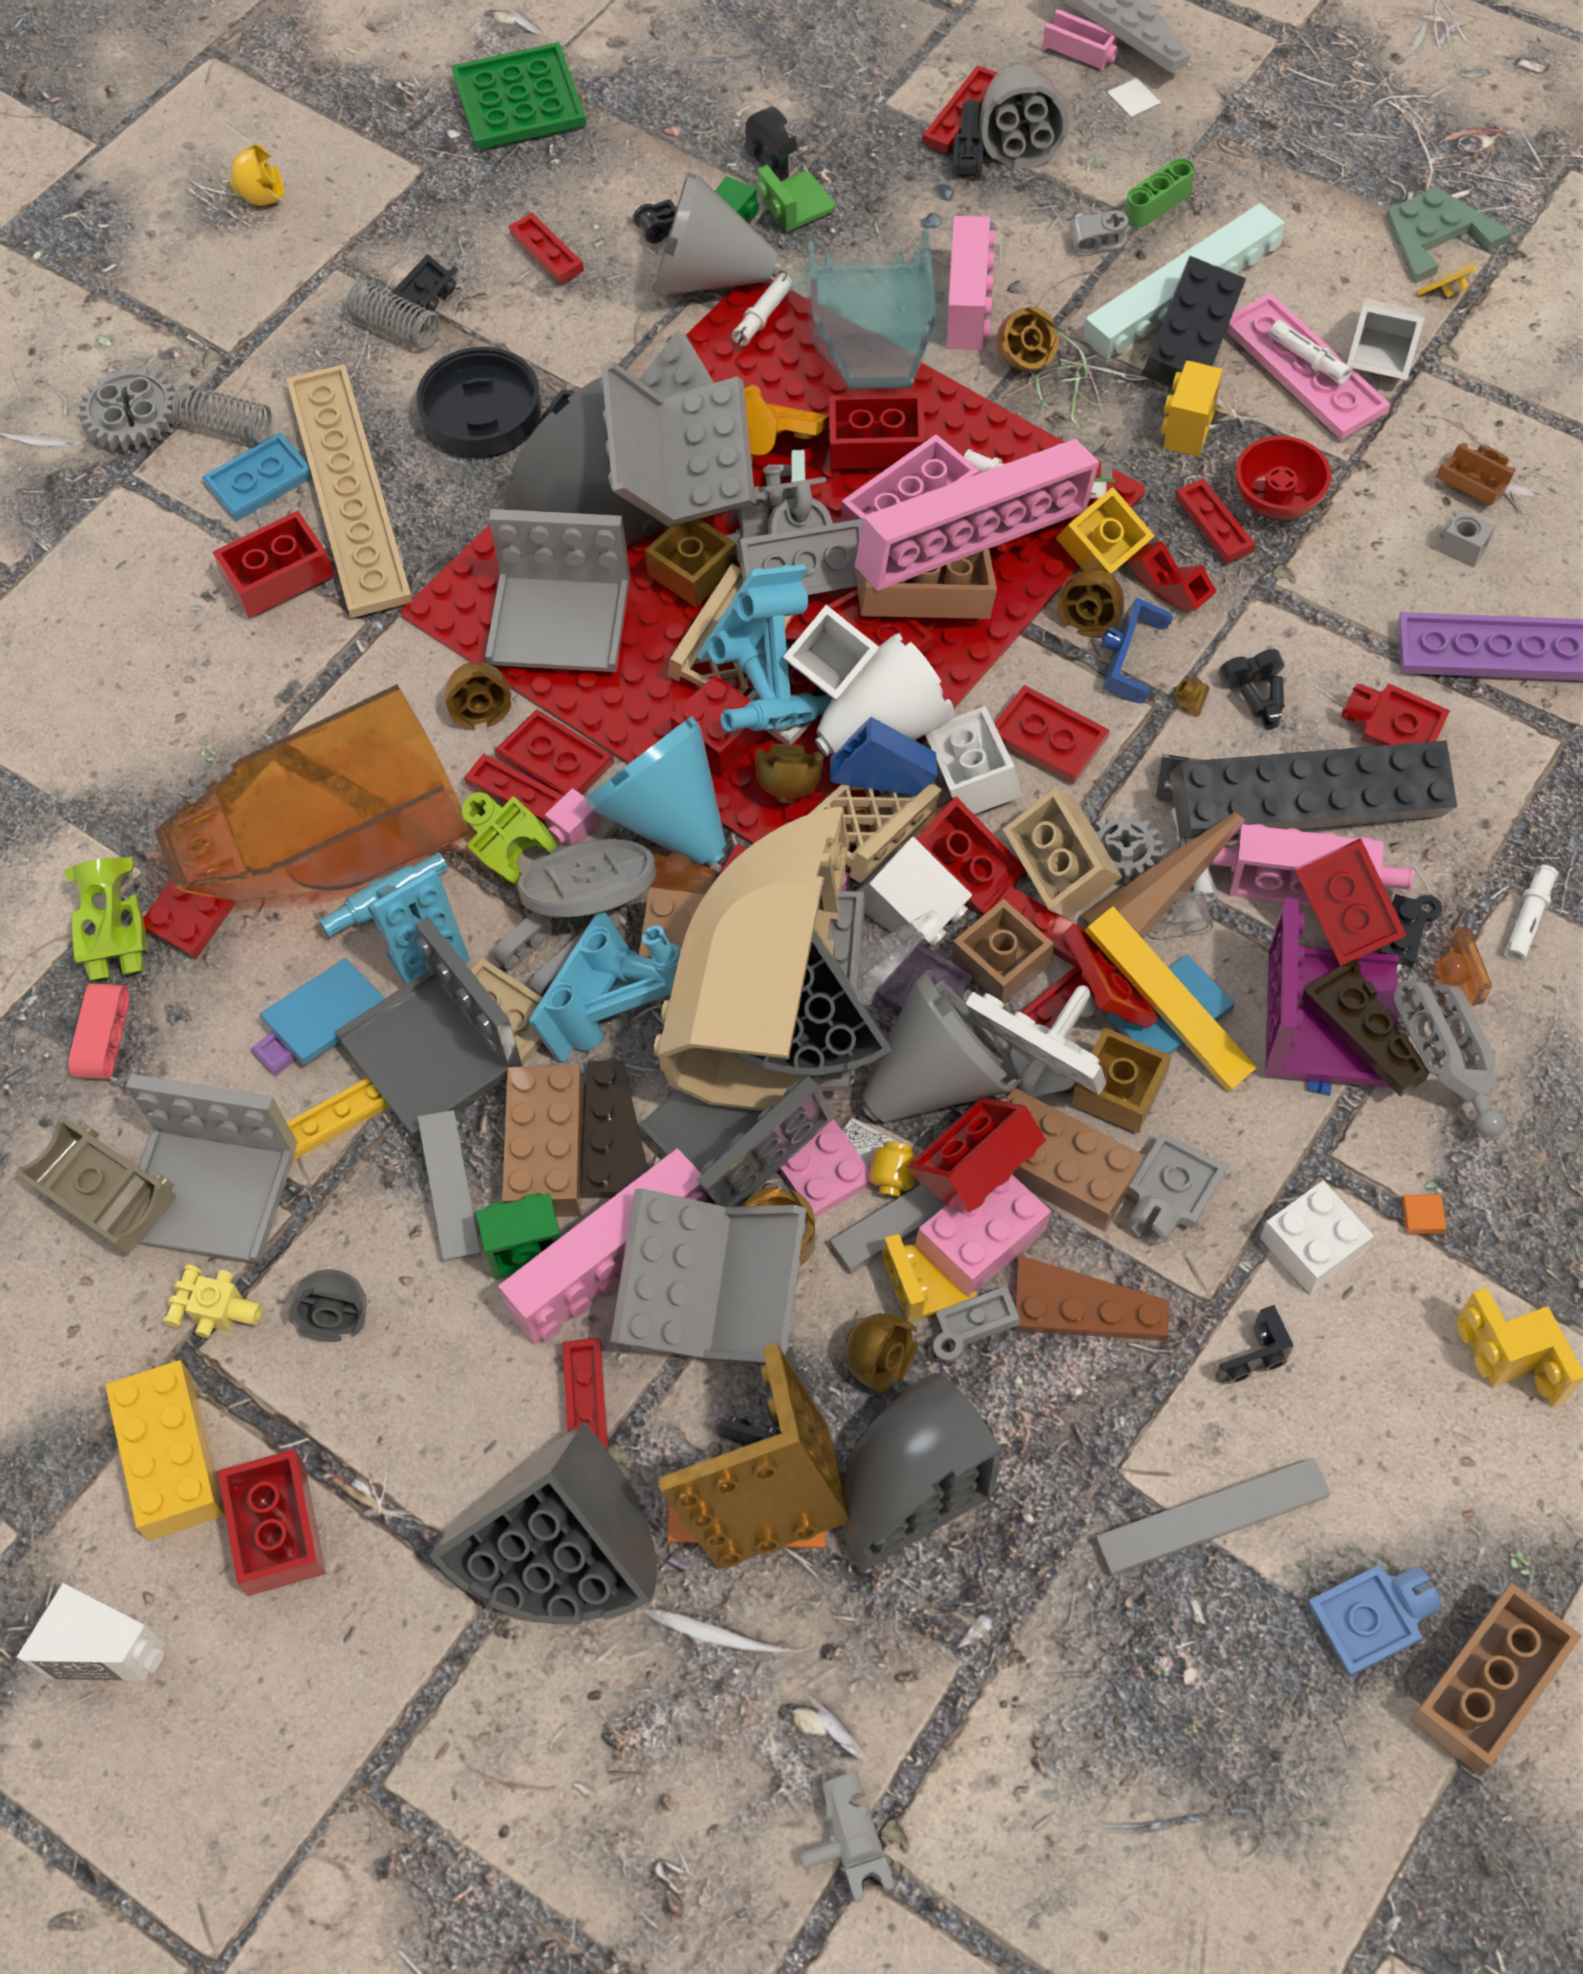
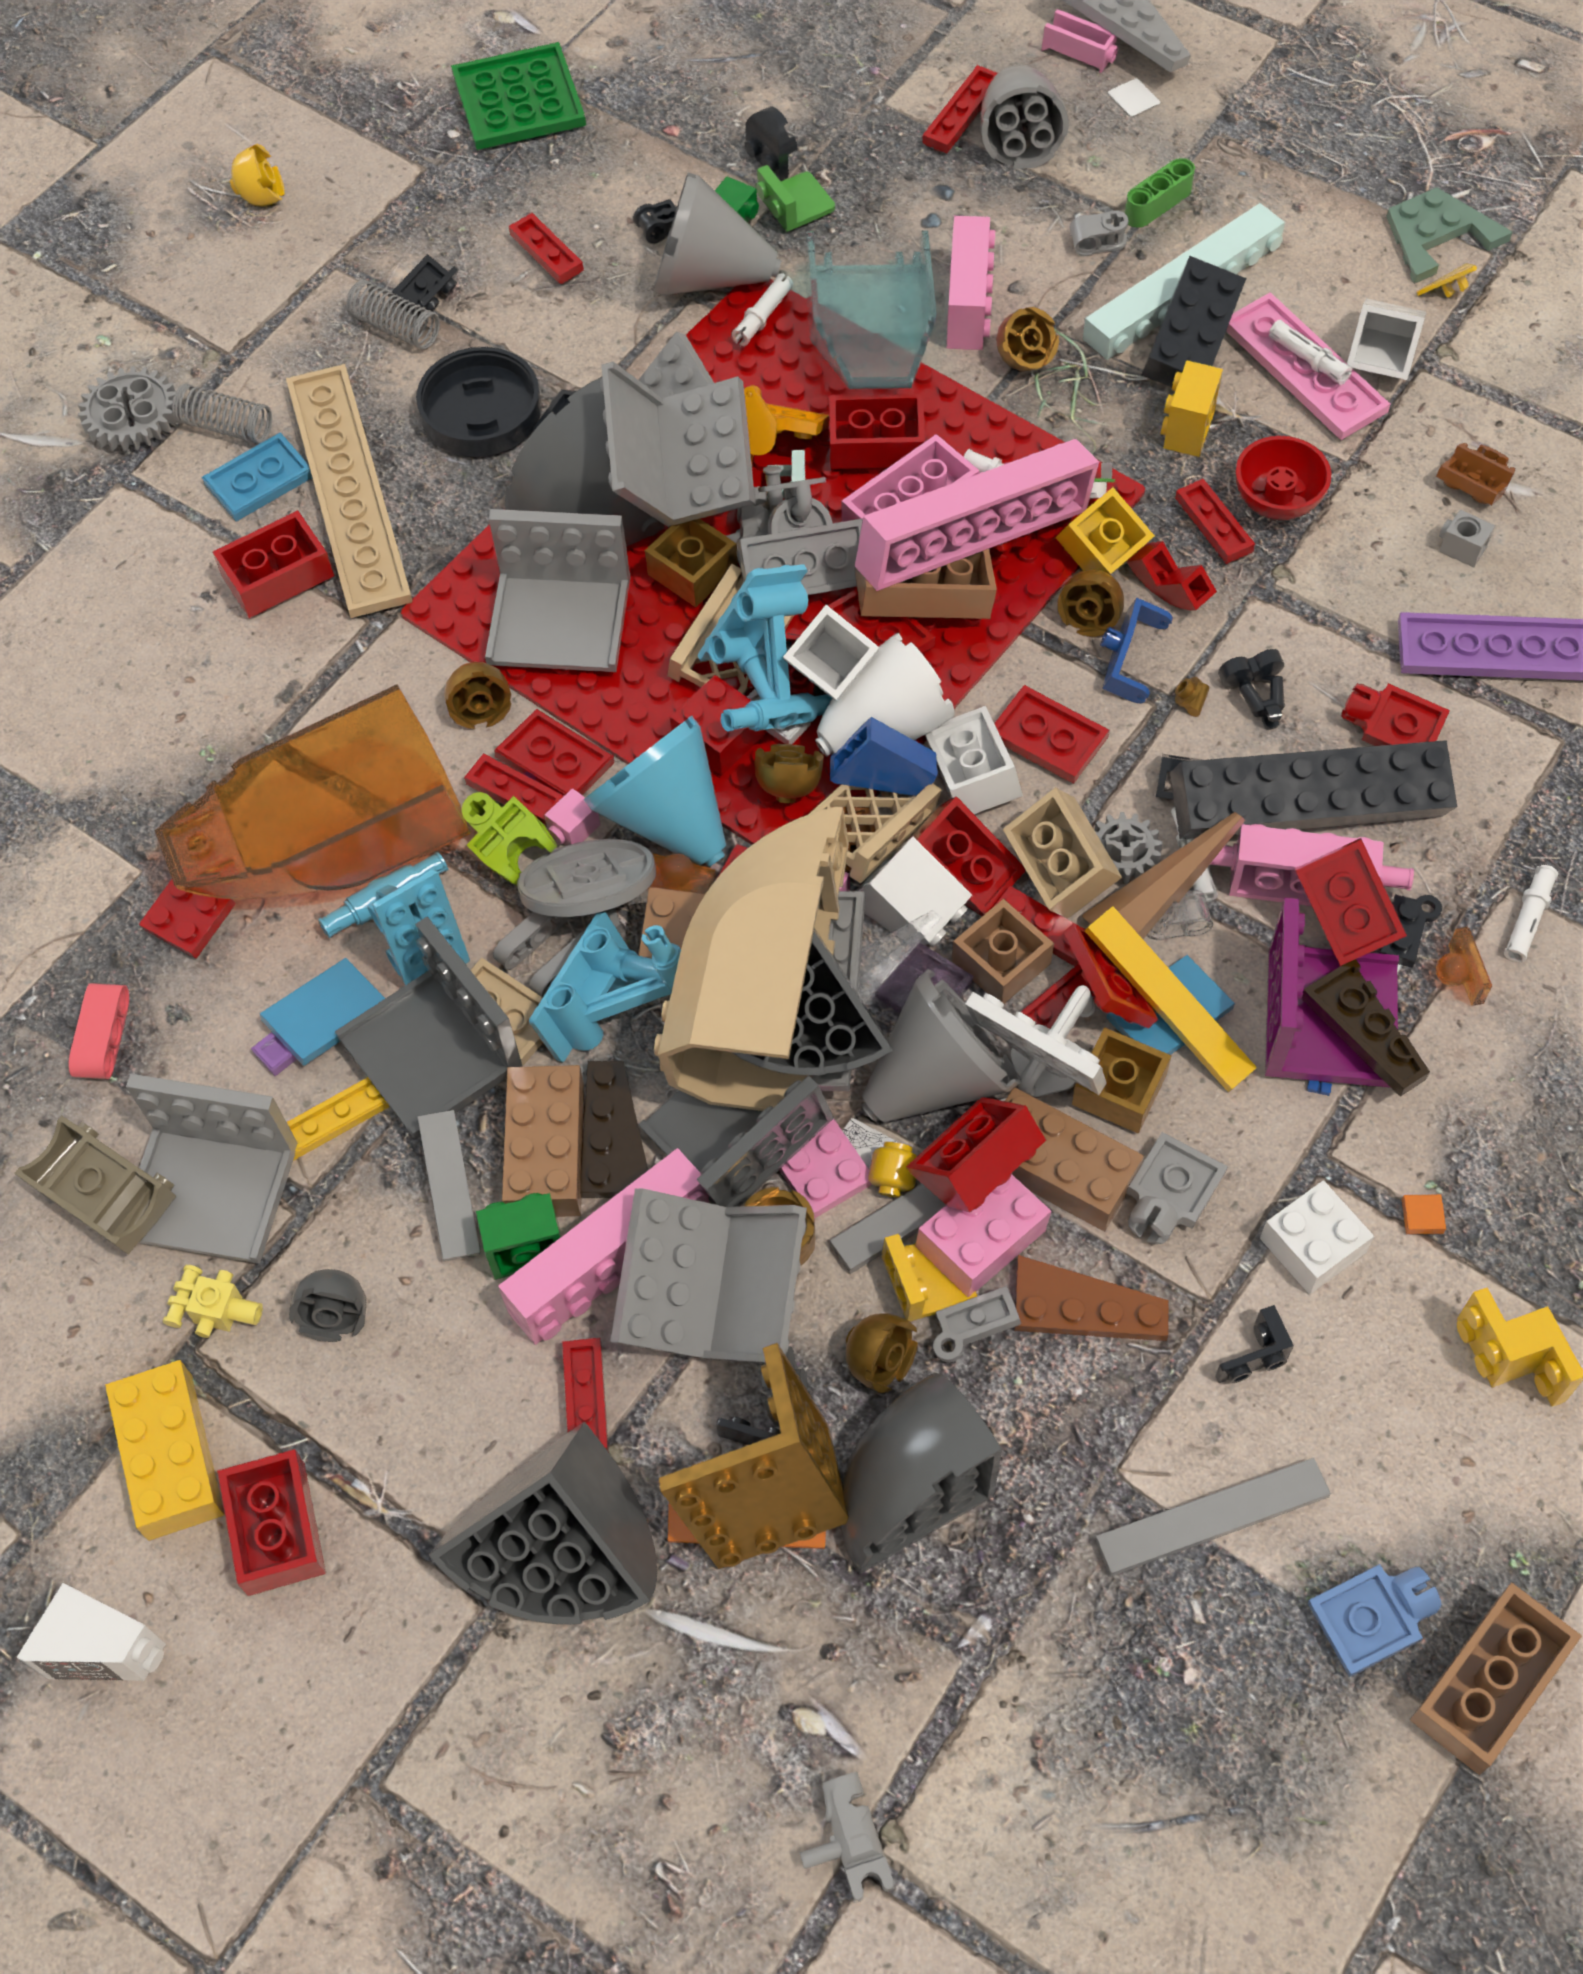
(110, 936): lime hips -> none
(968, 143): black connector -> none
(1458, 1068): light grey piece -> none

